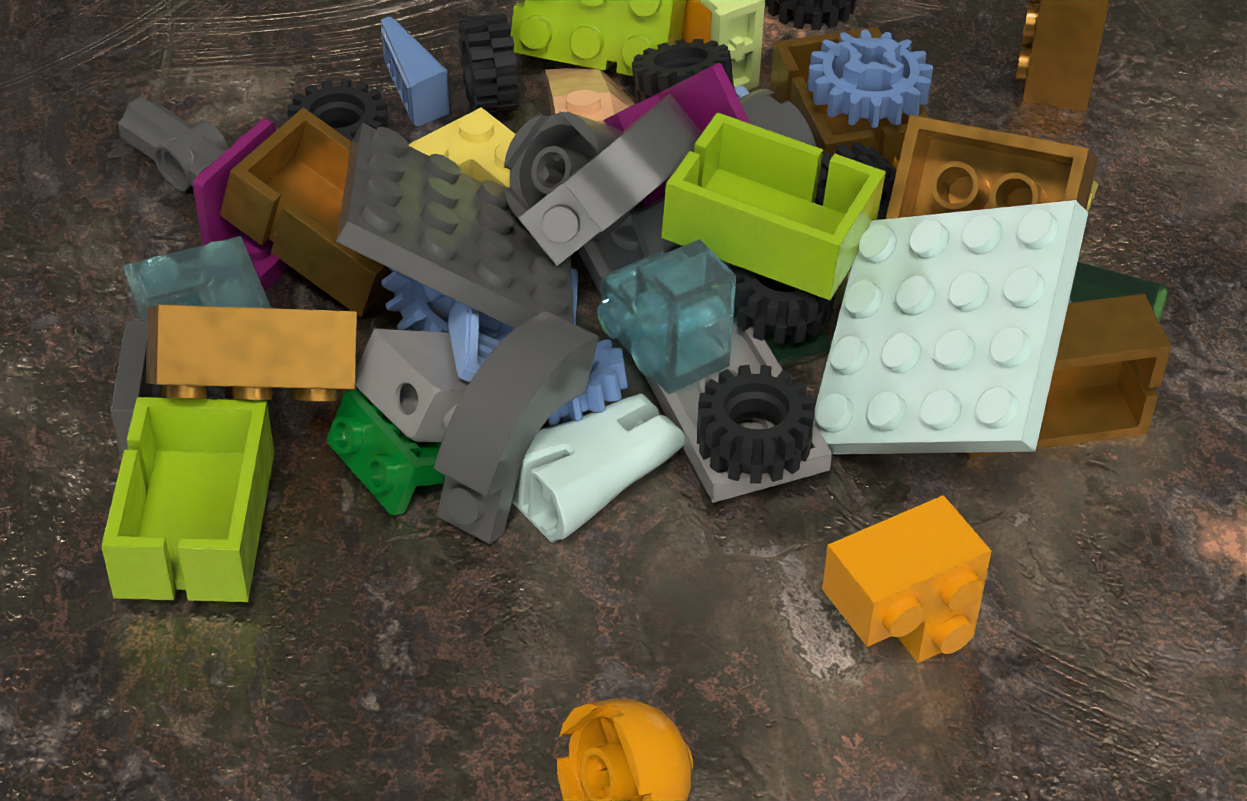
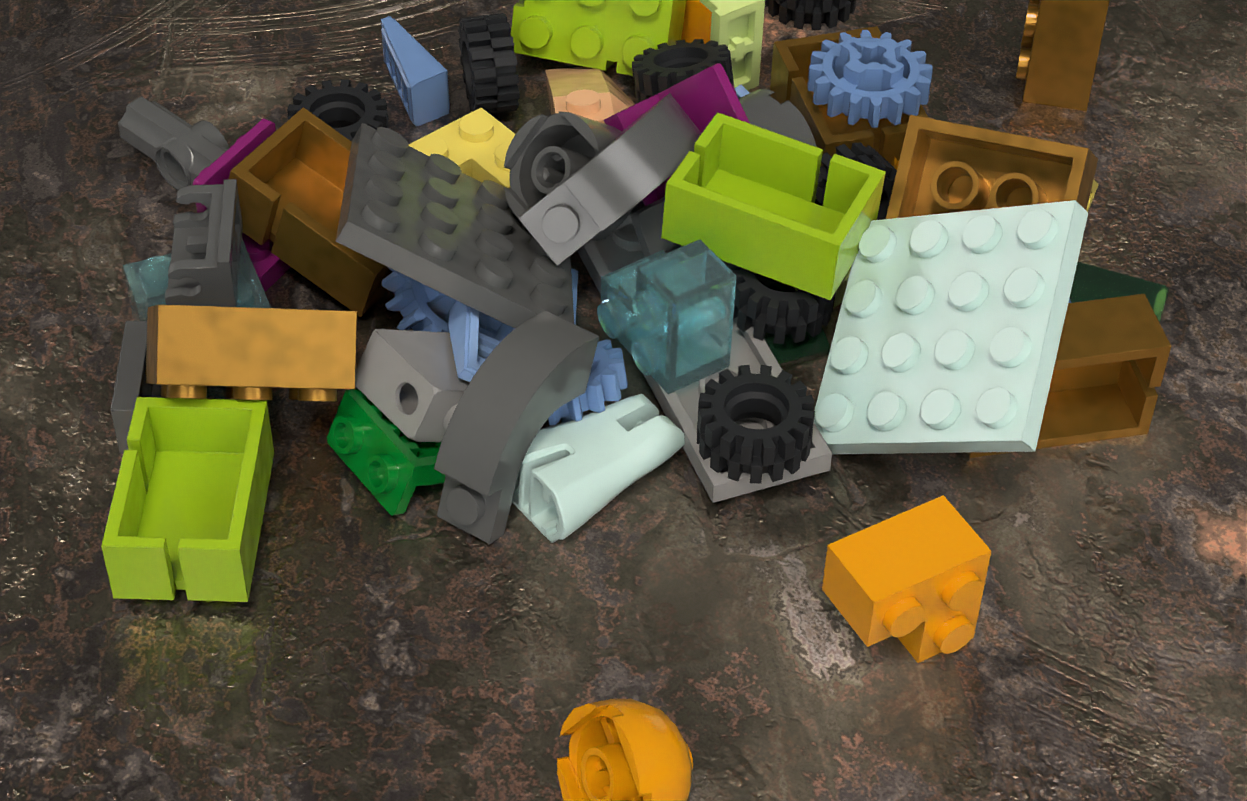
(206, 247): none -> dark grey hinge

